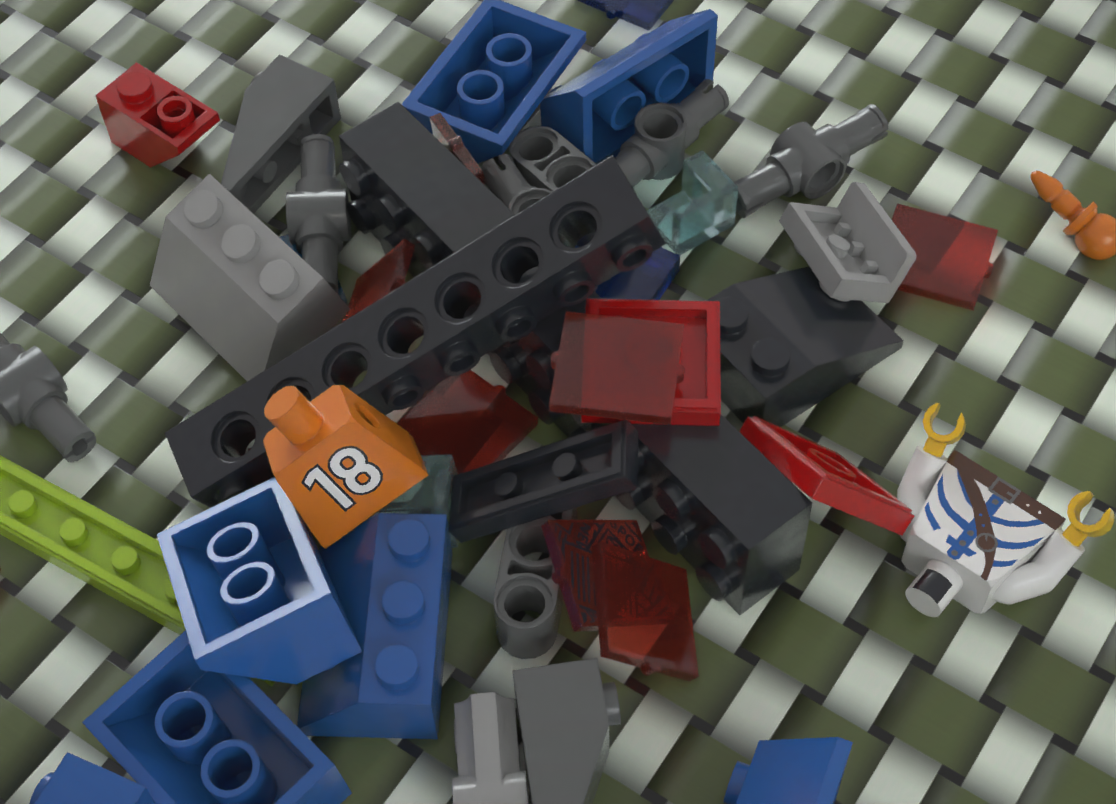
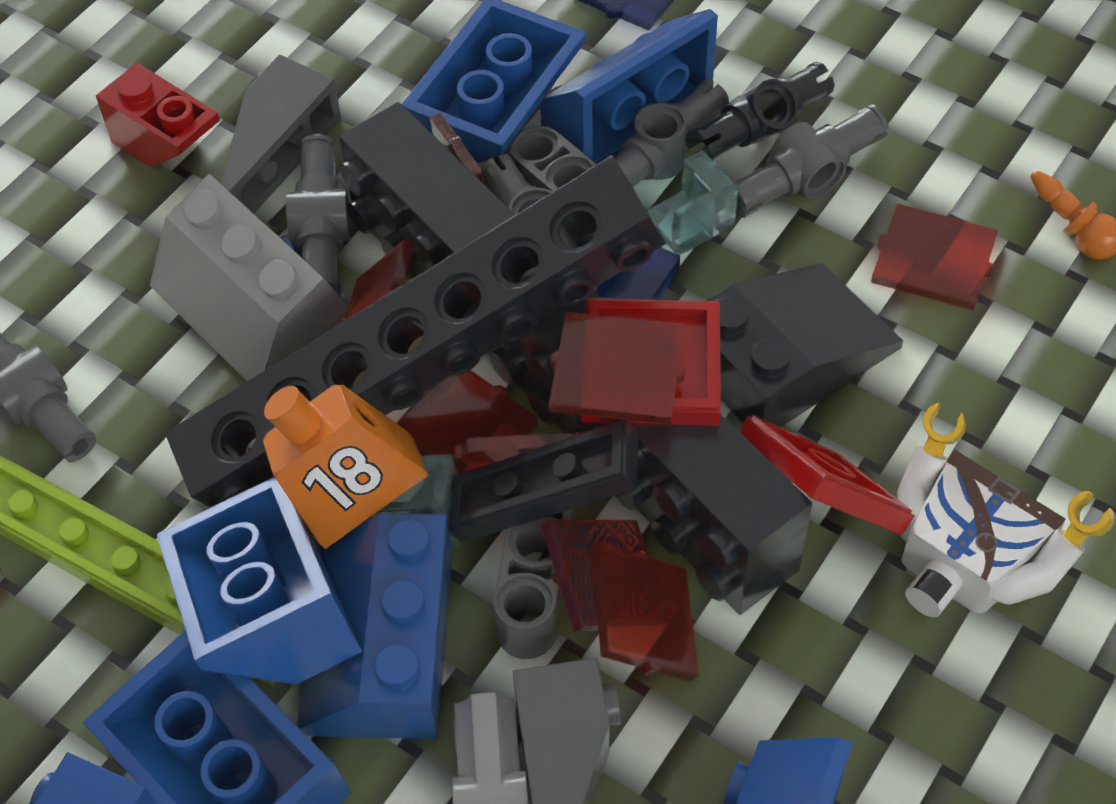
(497, 448): none -> clear red piece
(776, 98): none -> black pin
(851, 247): light grey bracket -> none

